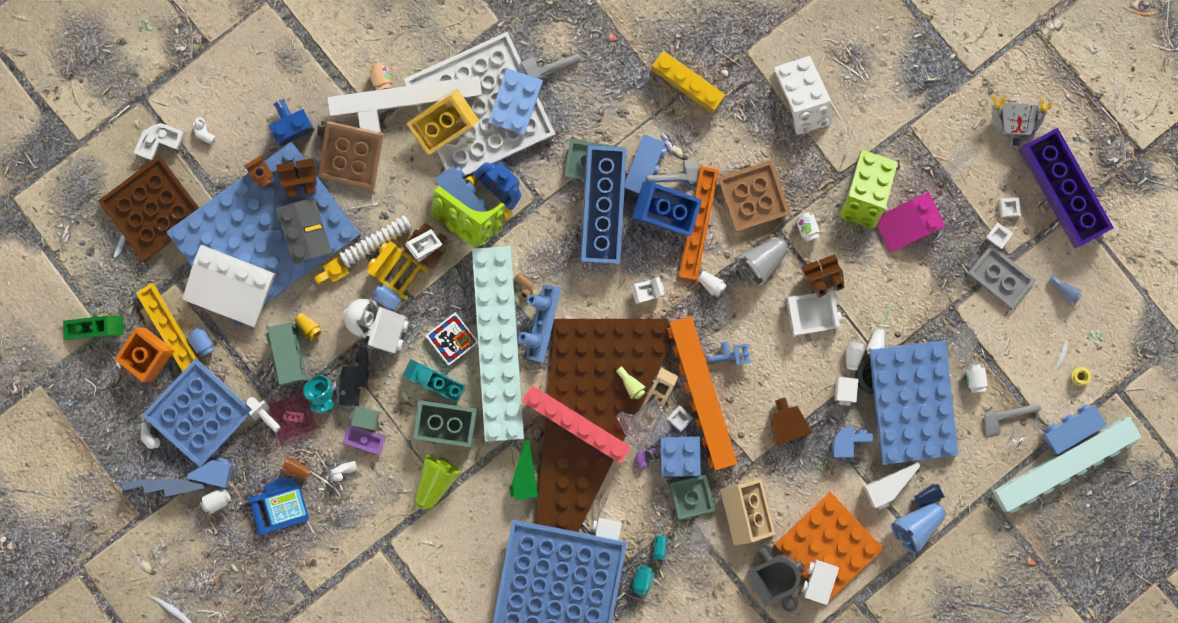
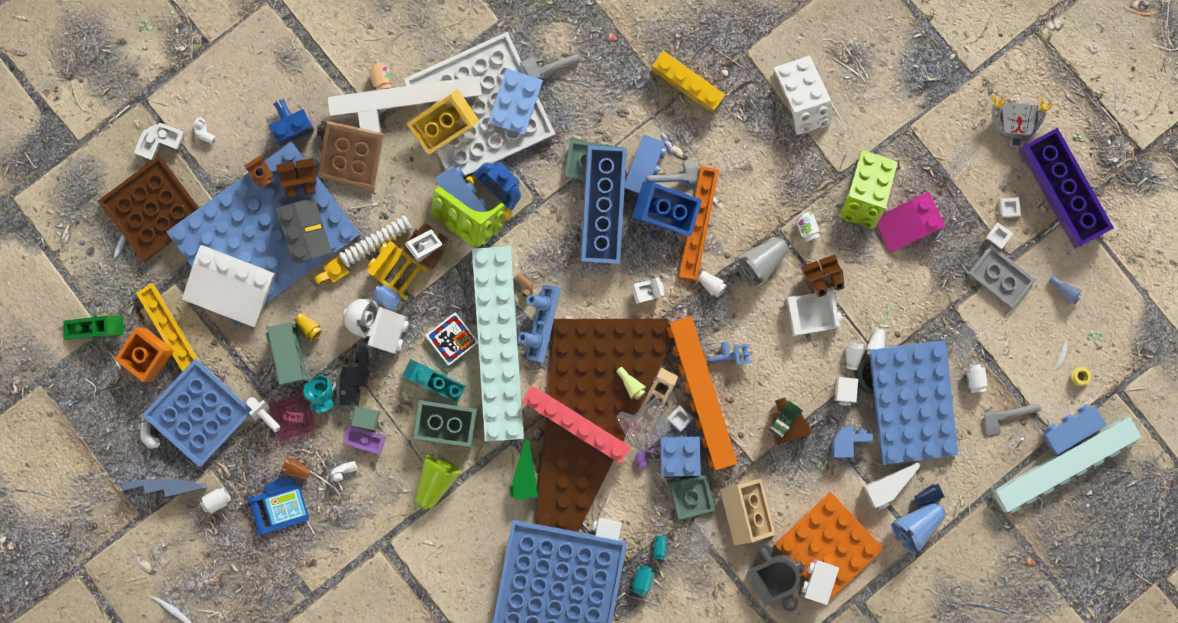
(200, 342): medium blue brick -> none
(214, 473): medium blue slope -> none
(753, 196): medium nougat plate -> none
(785, 419): none -> leg

